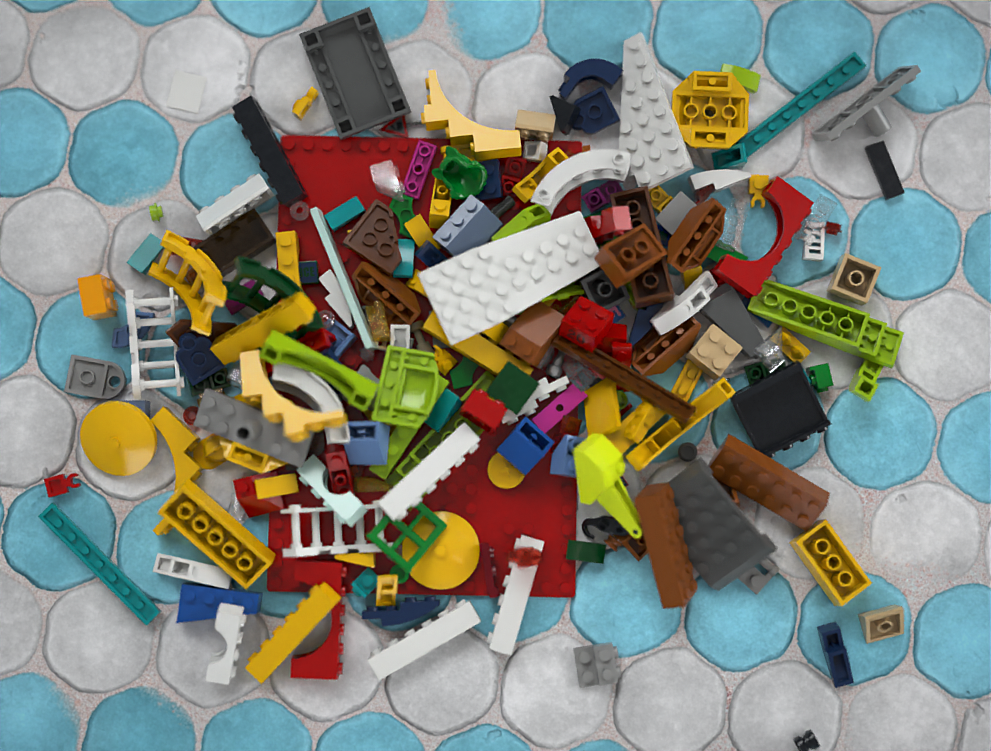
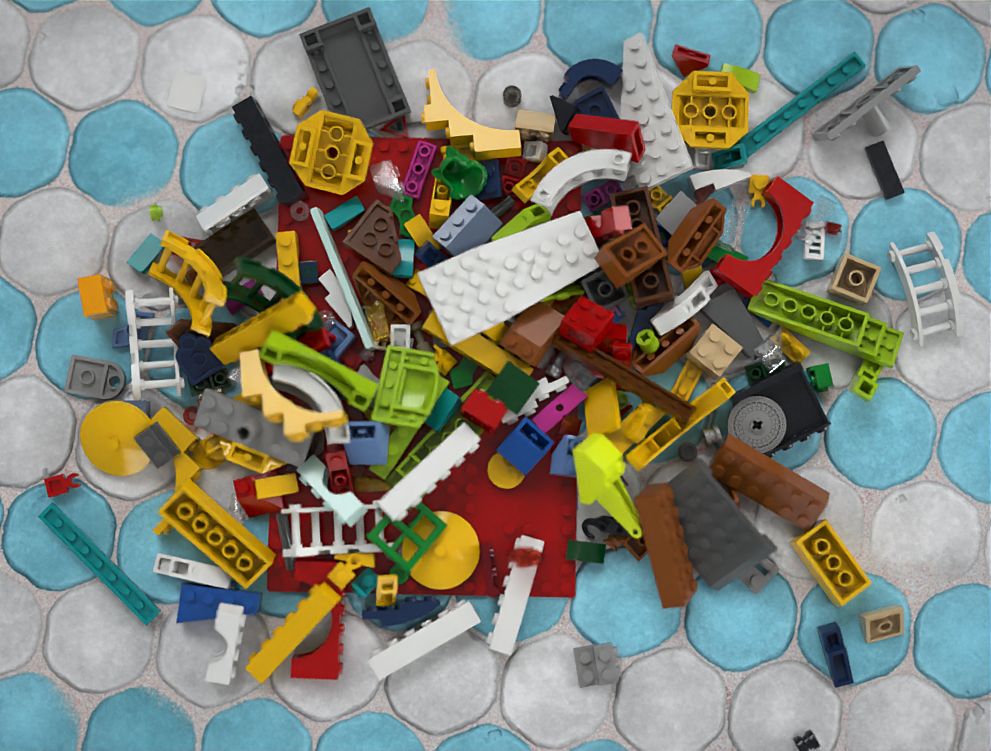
(157, 444): none -> dark grey plate
(286, 539): none -> dark grey axle
(312, 158): none -> yellow piece
(343, 573): none -> yellow plate
(513, 100): none -> clear smoke wheel
(608, 134): none -> red slope
(647, 341): none -> lime wheel
(689, 59): none -> red slope
(699, 158): none -> white slope
(711, 436): none -> light grey wheel
(759, 409): none -> light grey piece
(947, 283): none -> white fence

